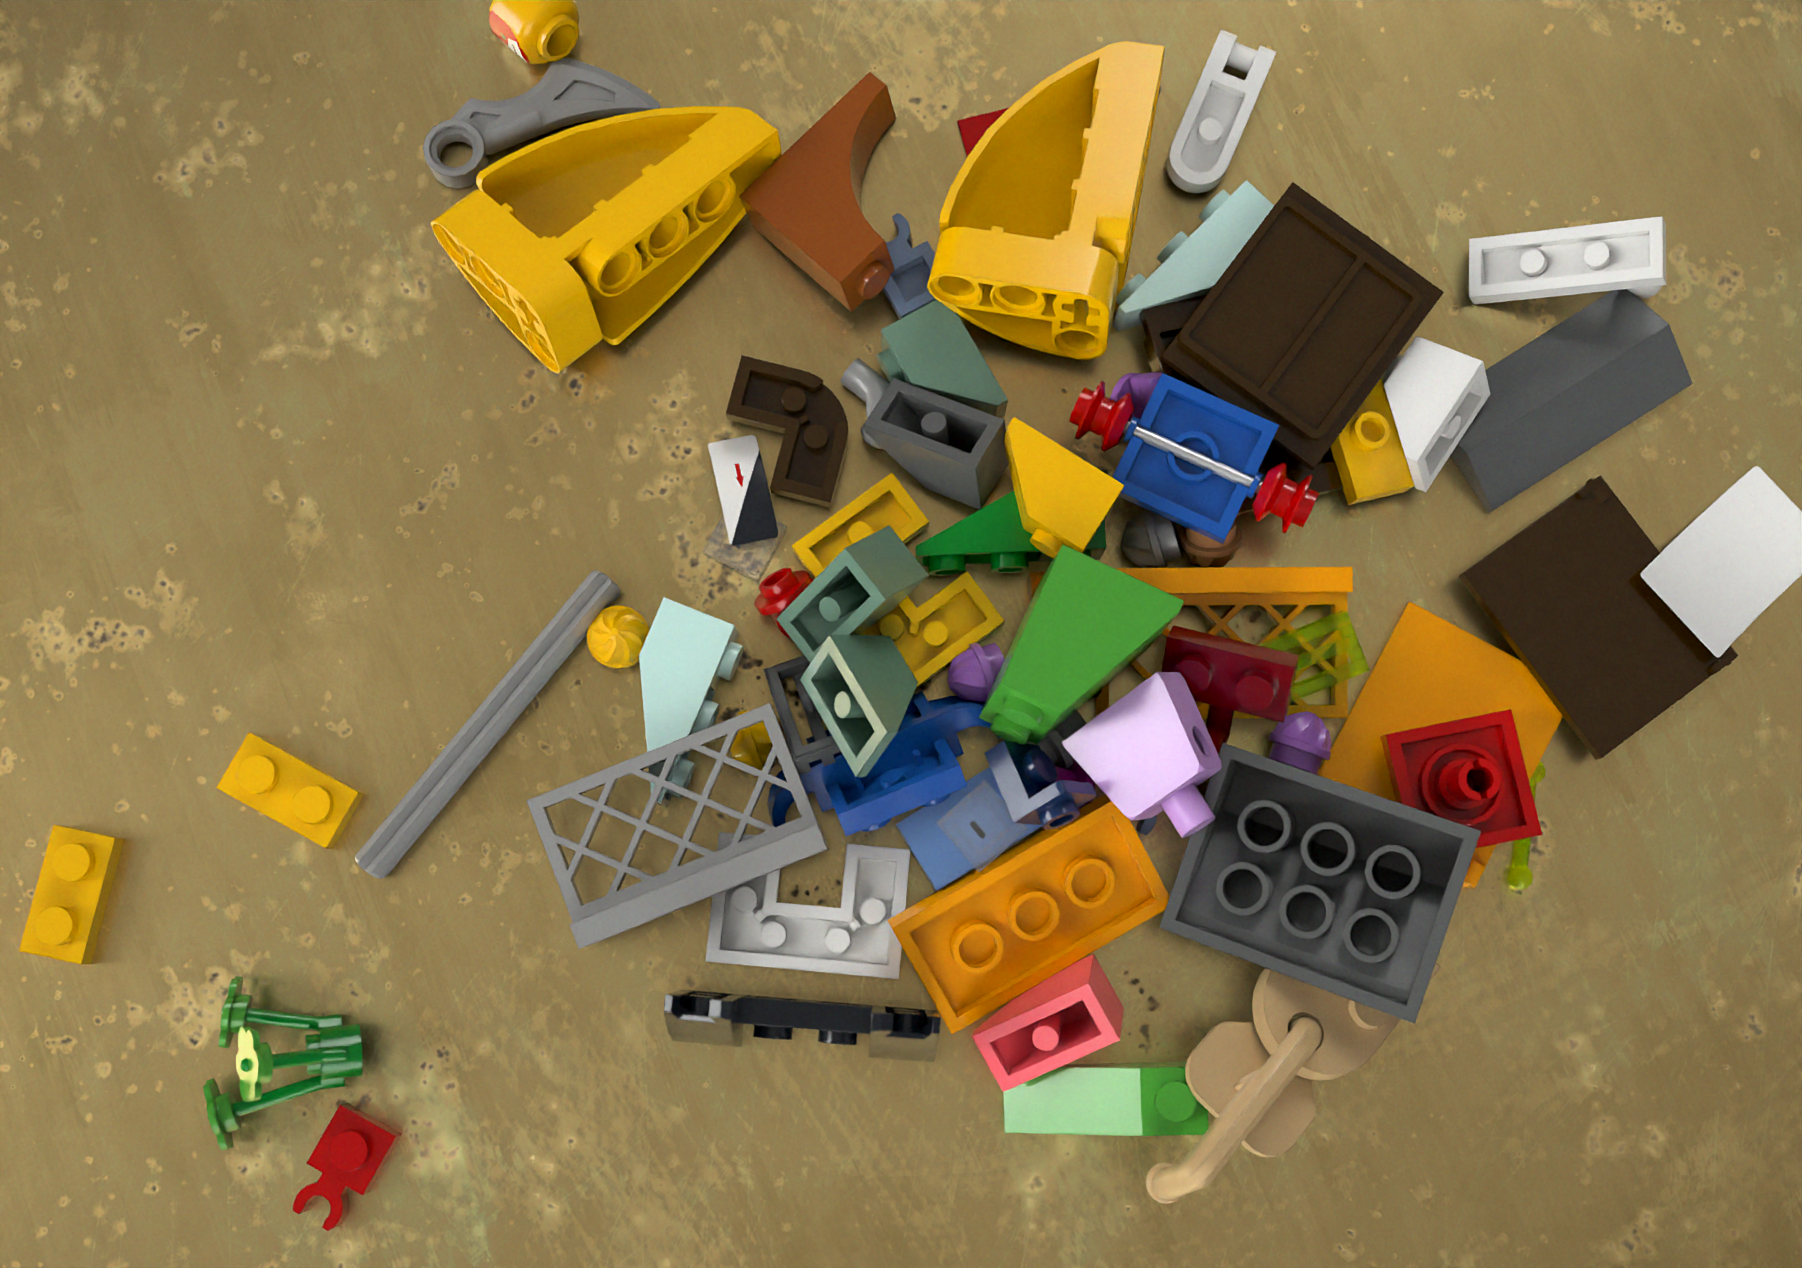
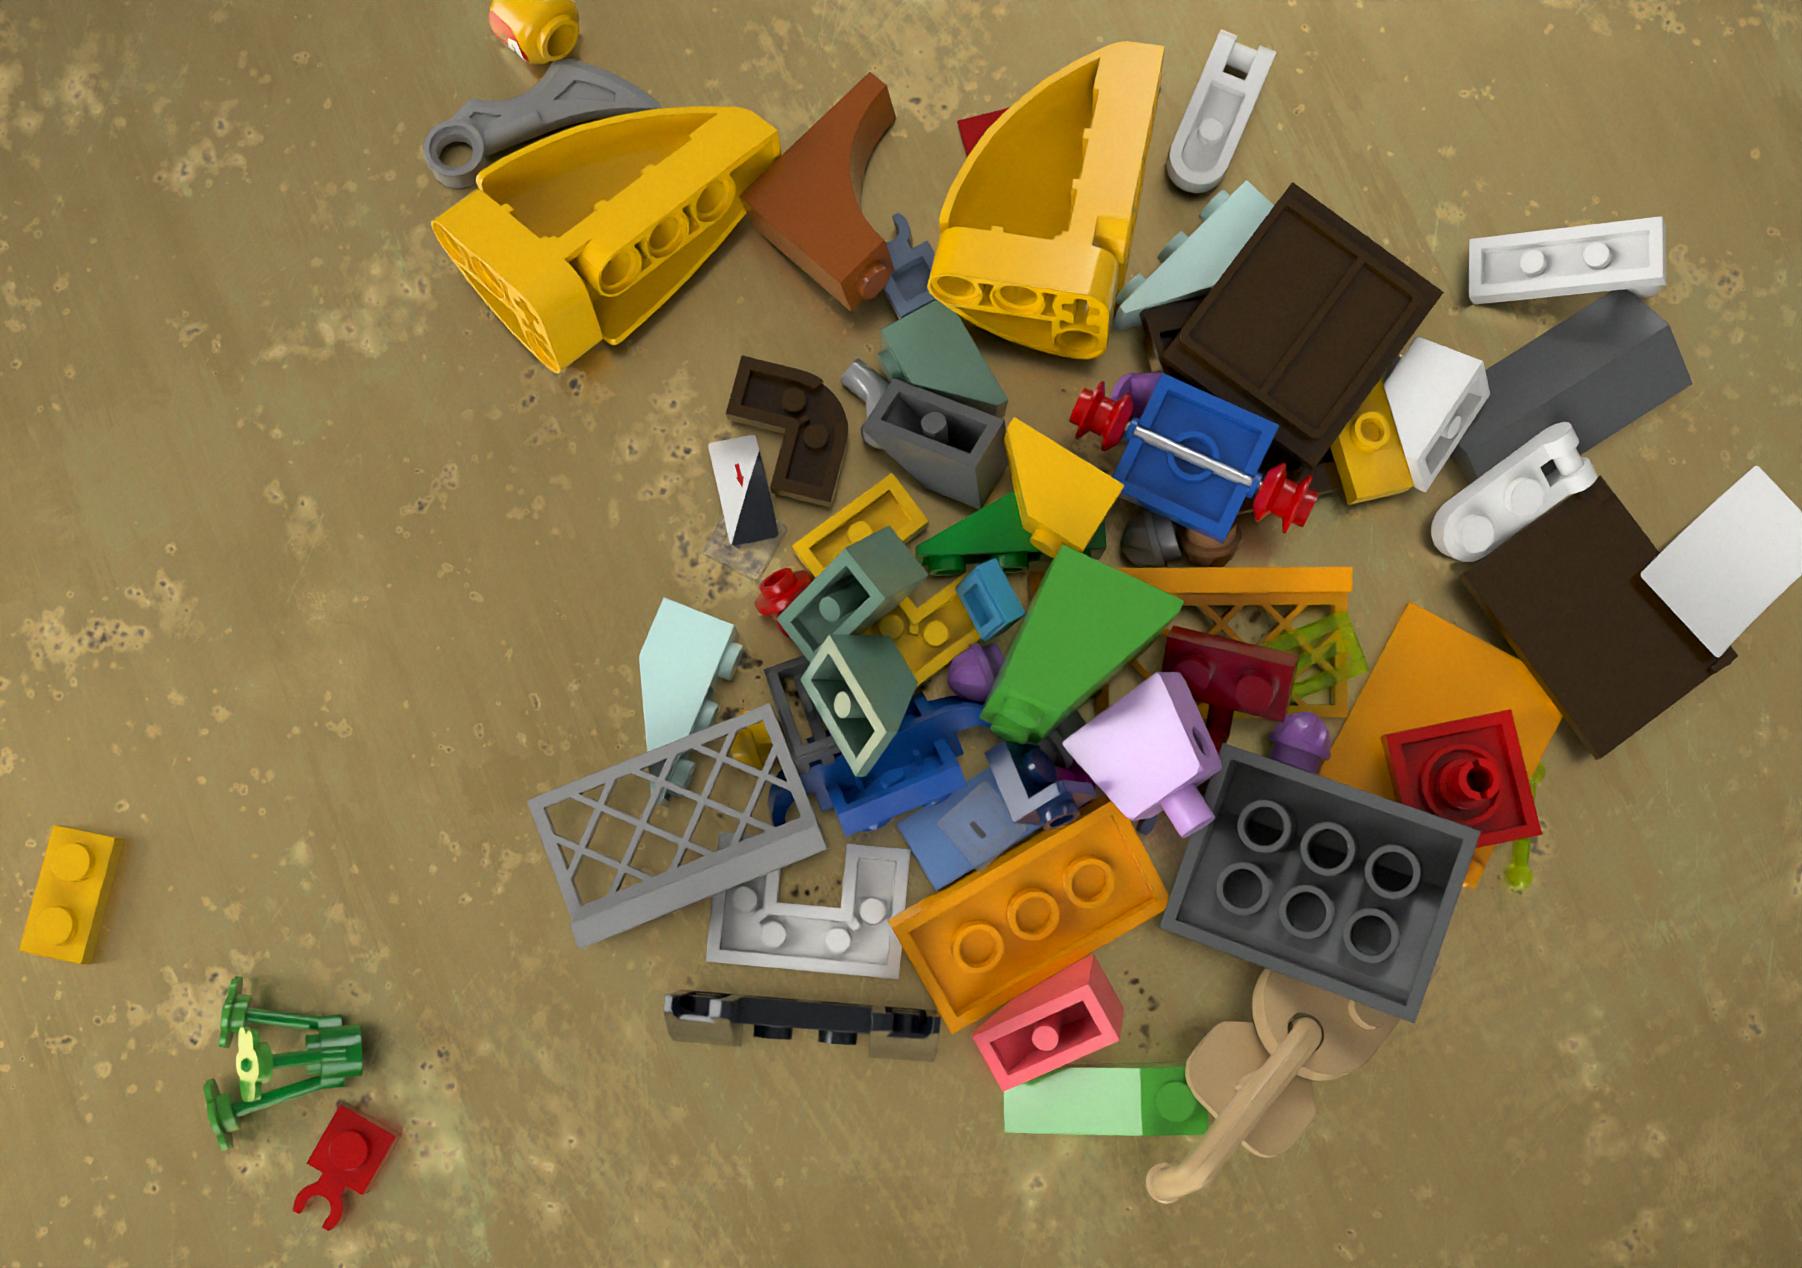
(290, 791): yellow plate -> none
(486, 726): light grey axle -> none
(617, 636): yellow plate -> none
(989, 600): none -> dark azure tile
(1511, 495): none -> white plate

